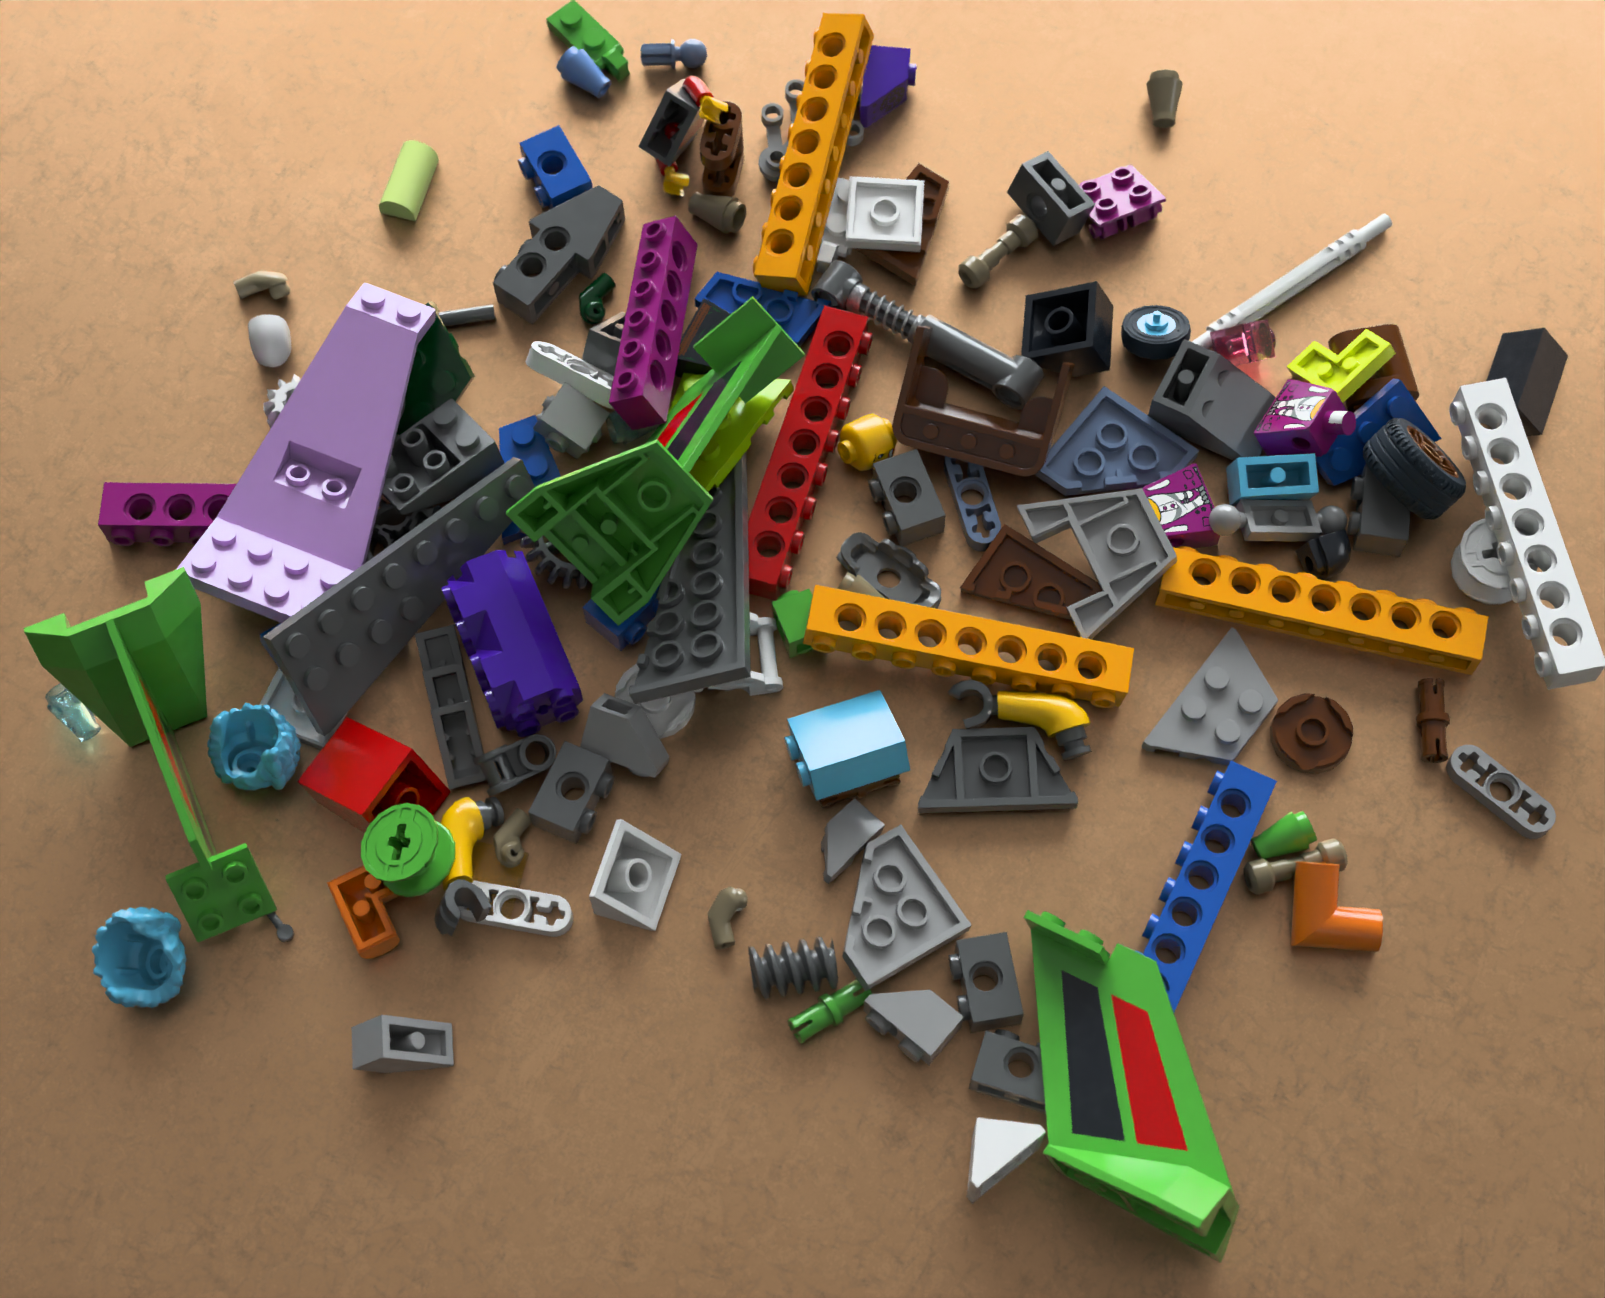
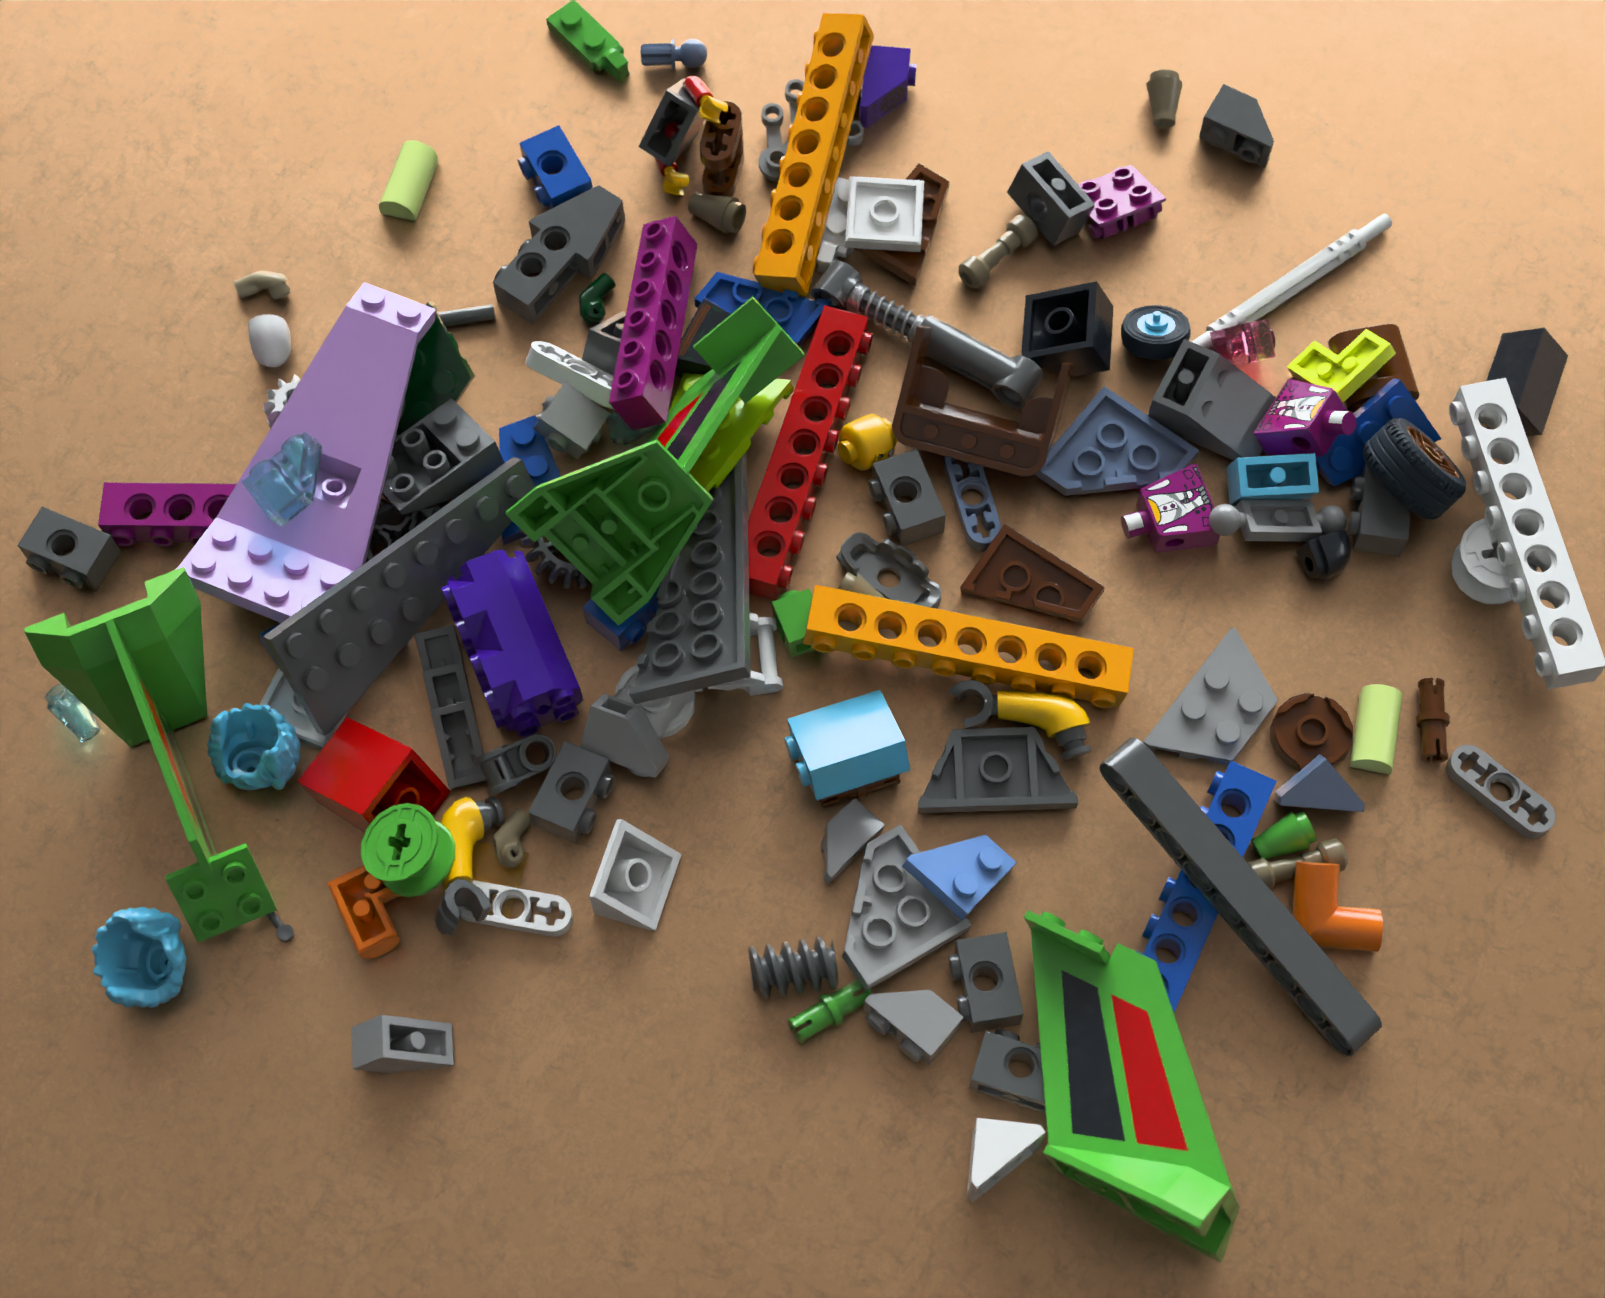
(53, 534): none -> dark grey brick
(287, 480): none -> clear light blue slope
(582, 71): medium blue cone -> none
(721, 912): dark tan arm -> none
(961, 872): none -> medium blue wing
(1119, 542): light grey wing -> none
(1238, 126): none -> dark grey slope
(1240, 897): none -> dark grey beam
(1319, 787): none -> sand blue slope
(1338, 626): light orange brick -> none
(1376, 728): none -> yellowish green brick

